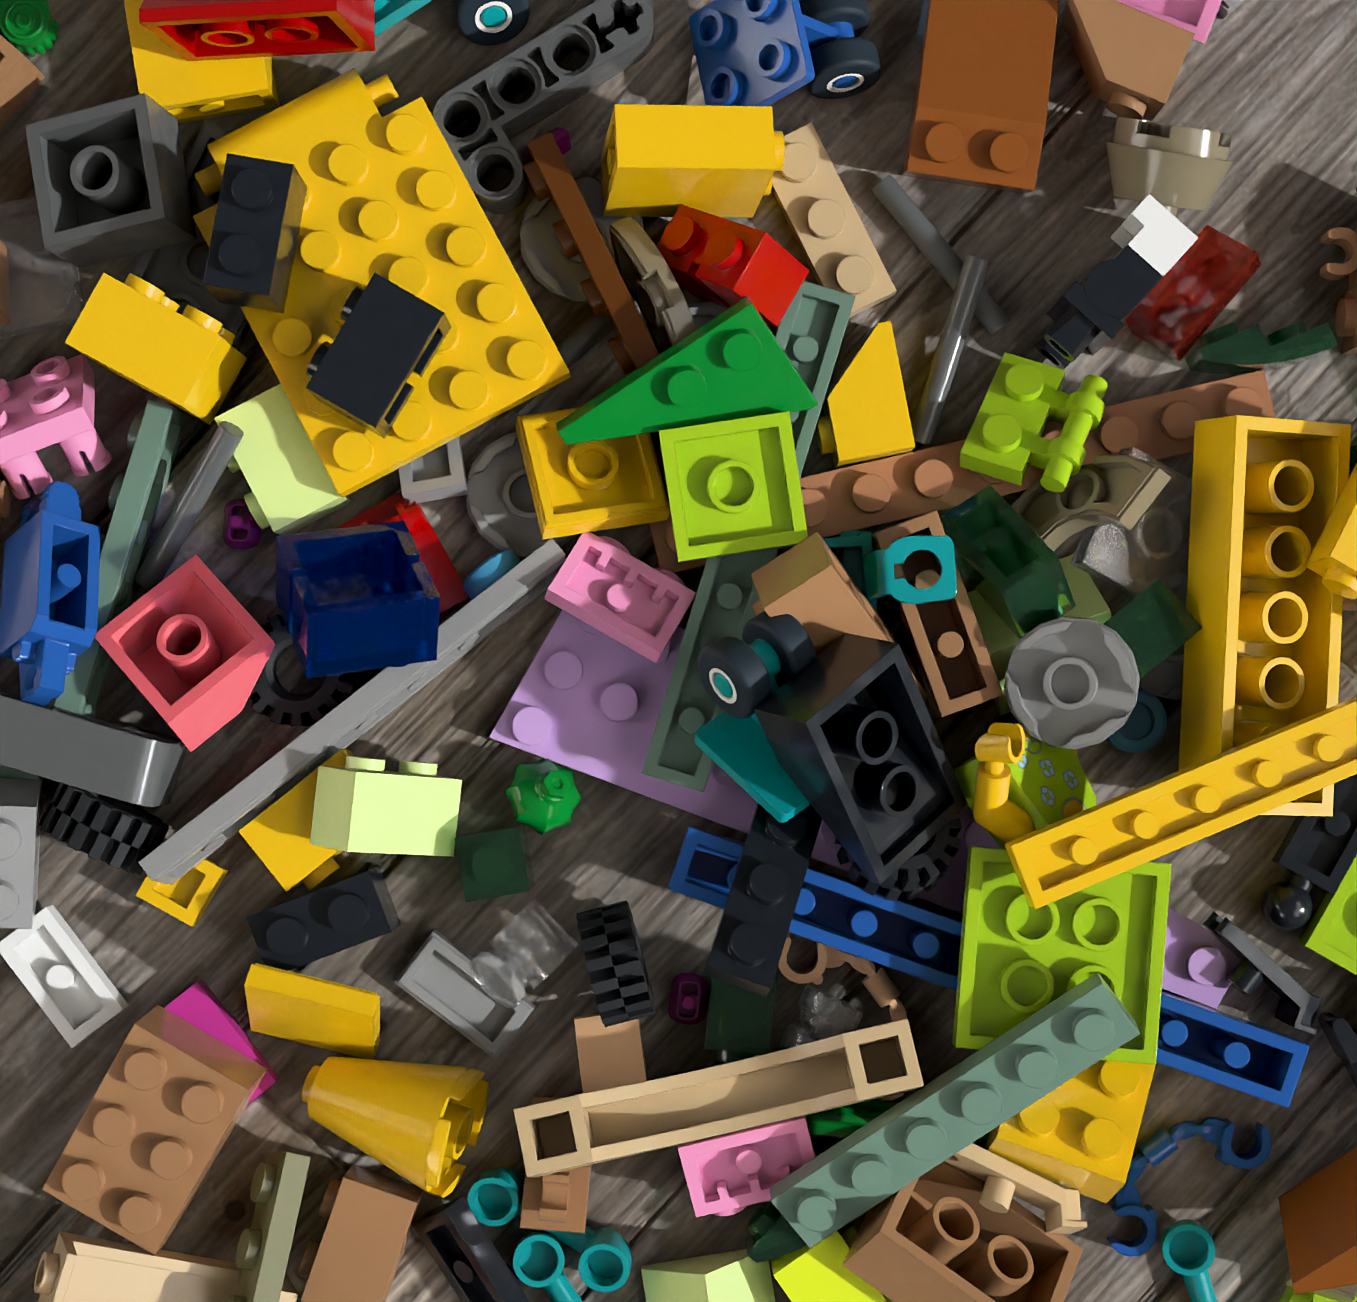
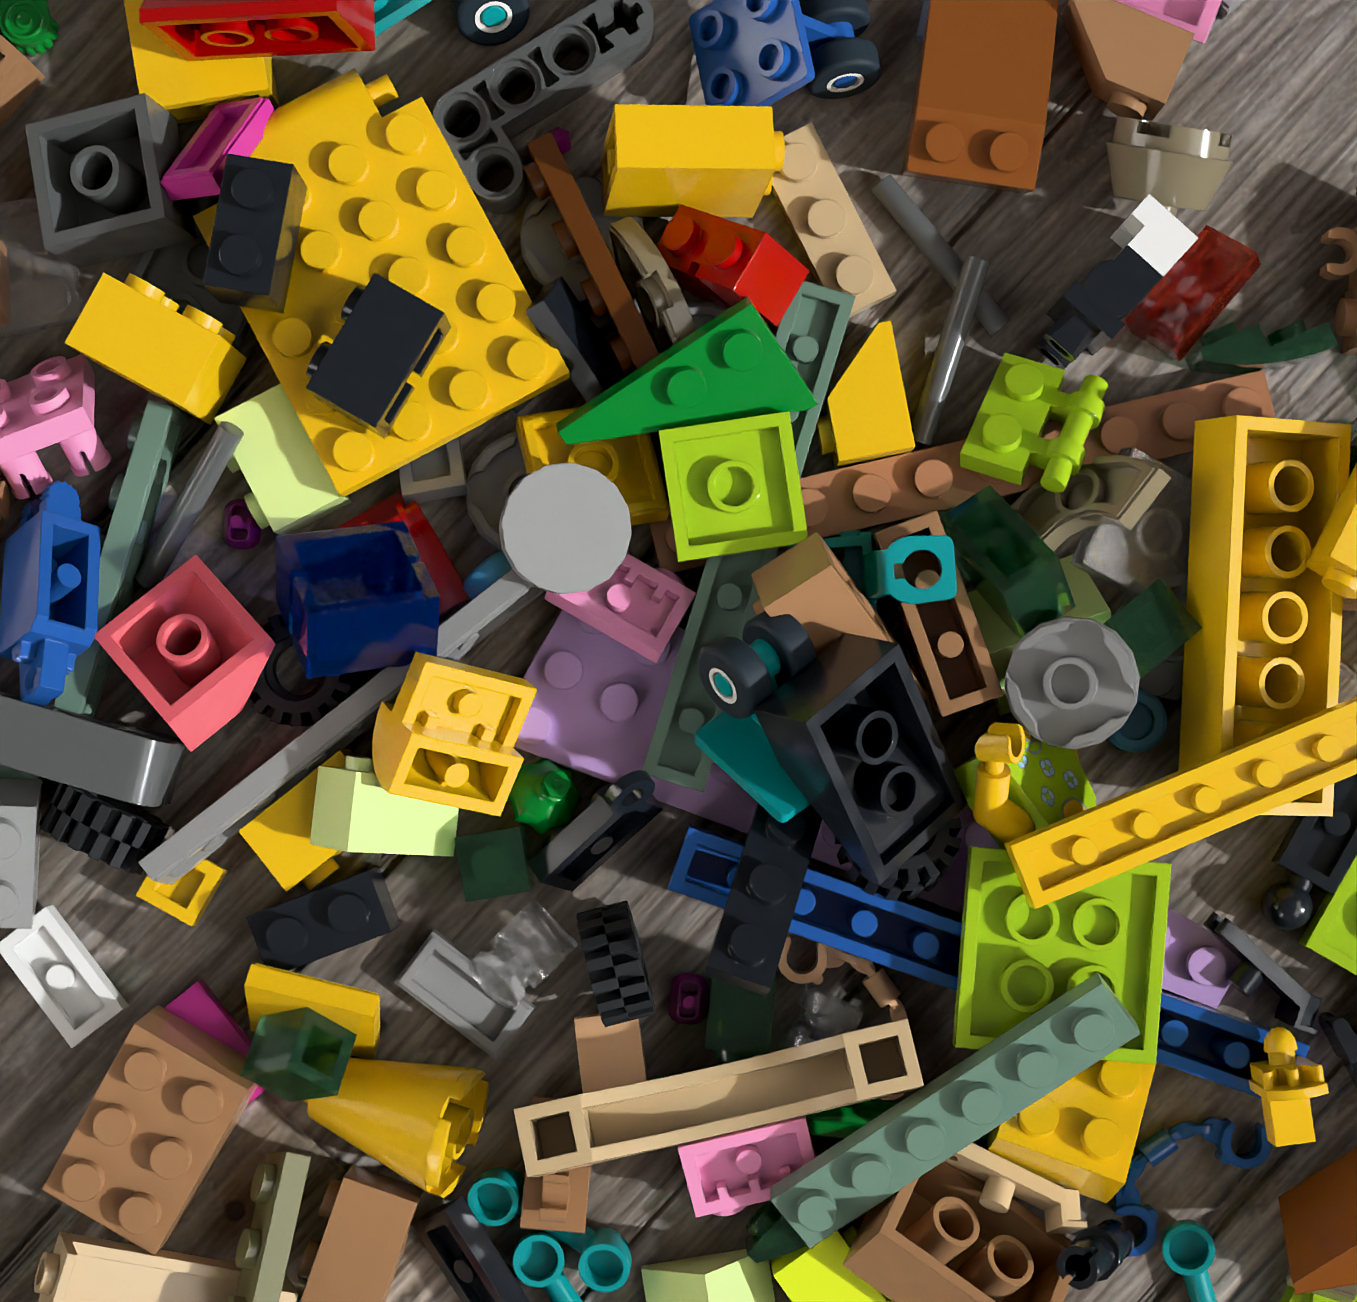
(229, 129): none -> dark pink tile
(298, 1055): none -> clear green brick
(452, 735): none -> yellow brick
(565, 528): none -> light grey tile
(570, 330): none -> black tile
(598, 832): none -> black hinge
(1095, 1254): none -> black pin
(1286, 1089): none -> yellow piece

